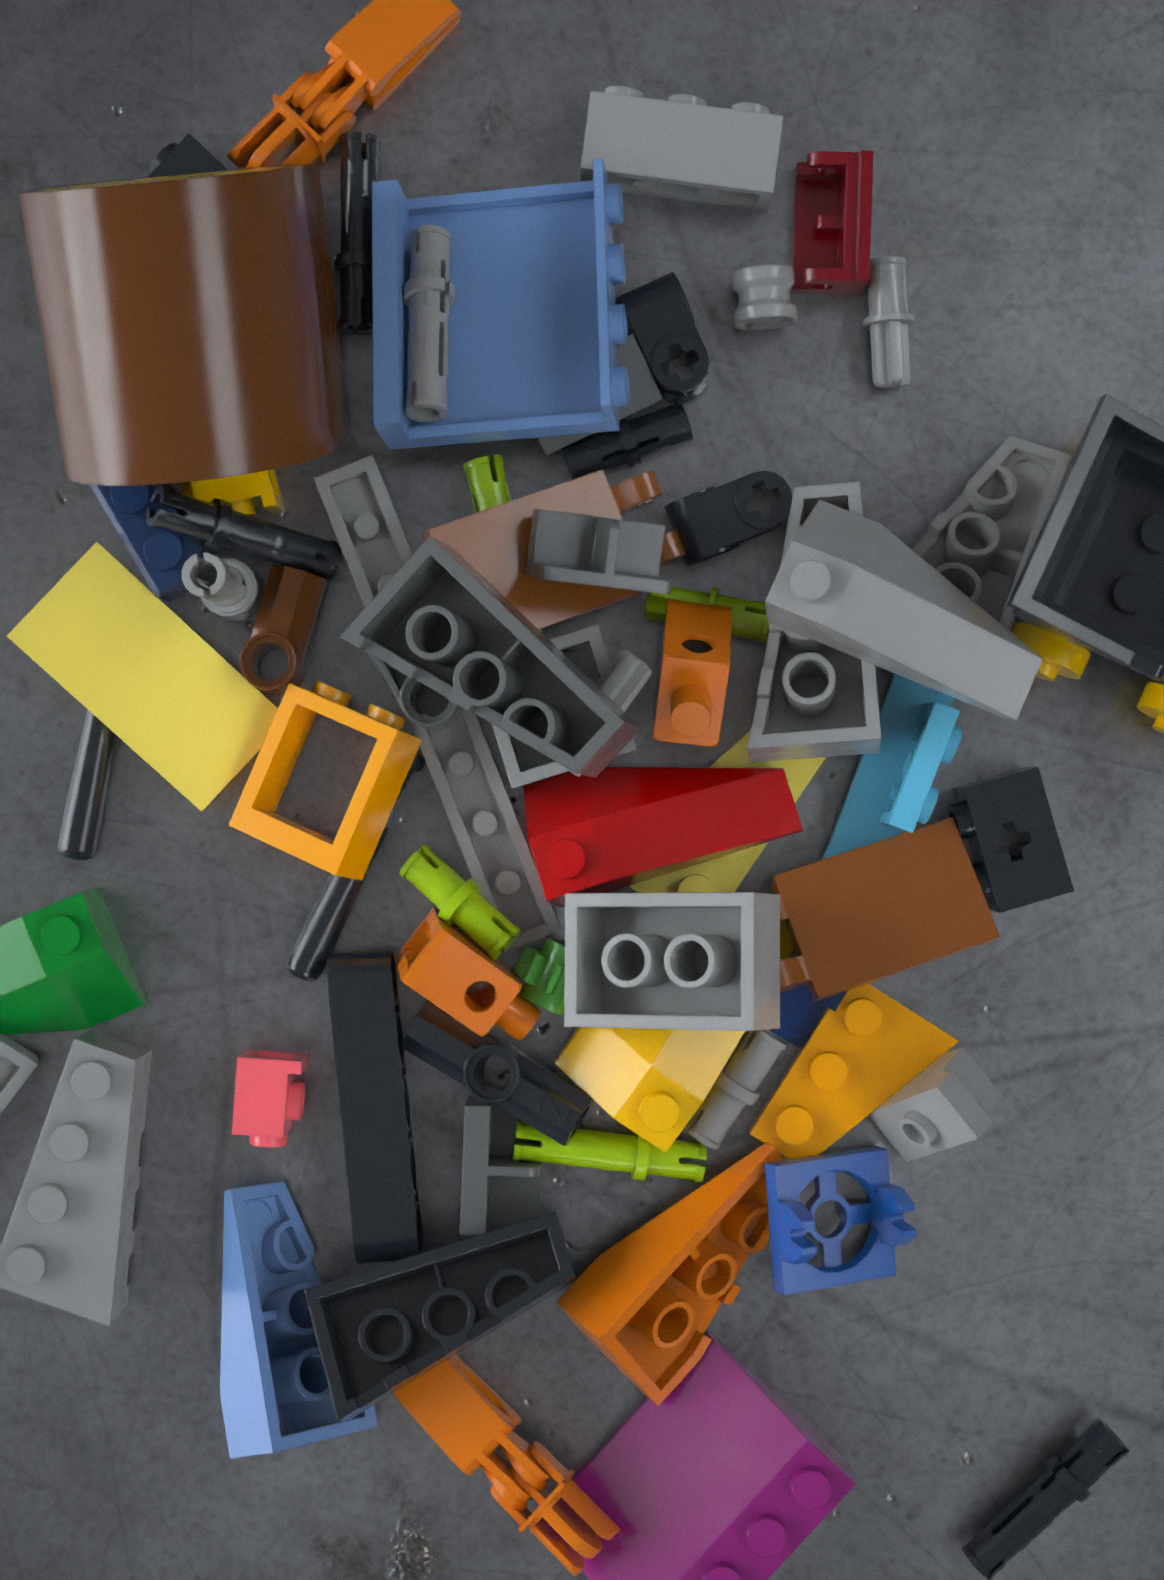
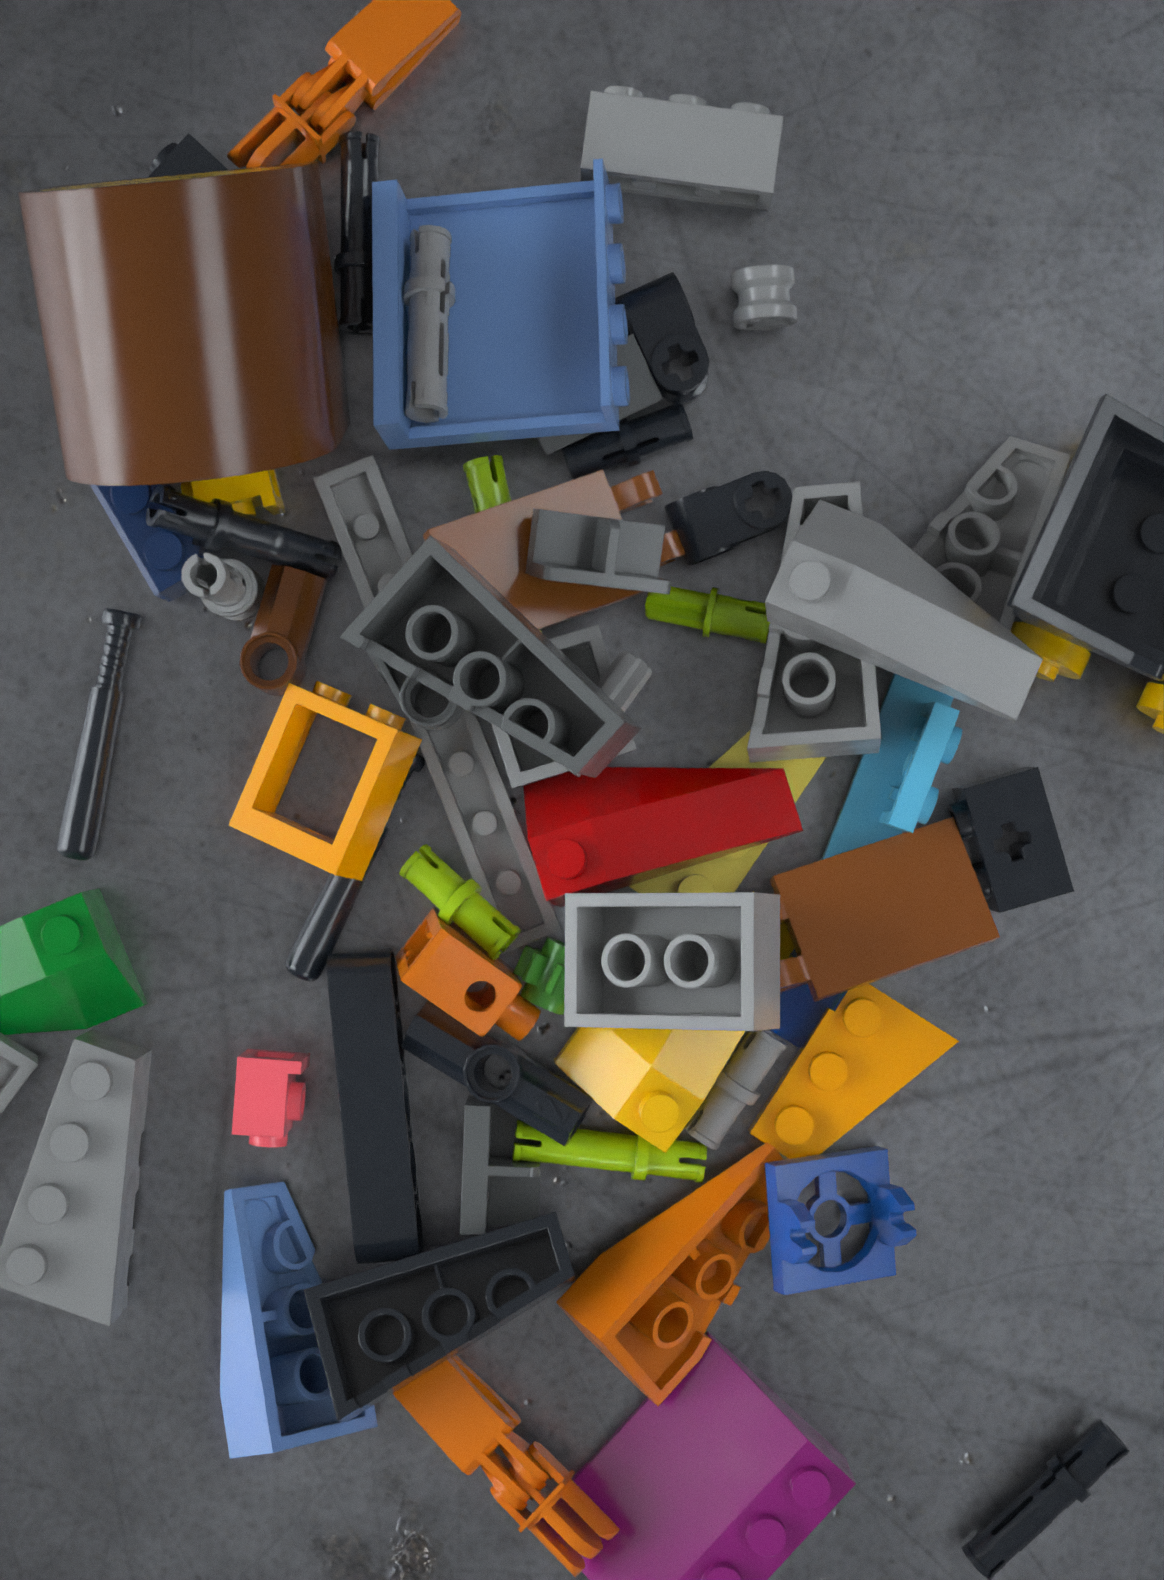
(146, 676): light yellow tile -> none
(690, 683): orange torso -> none
(833, 223): dark red hinge -> none
(889, 322): light grey axle -> none
(939, 1107): light grey brick -> none

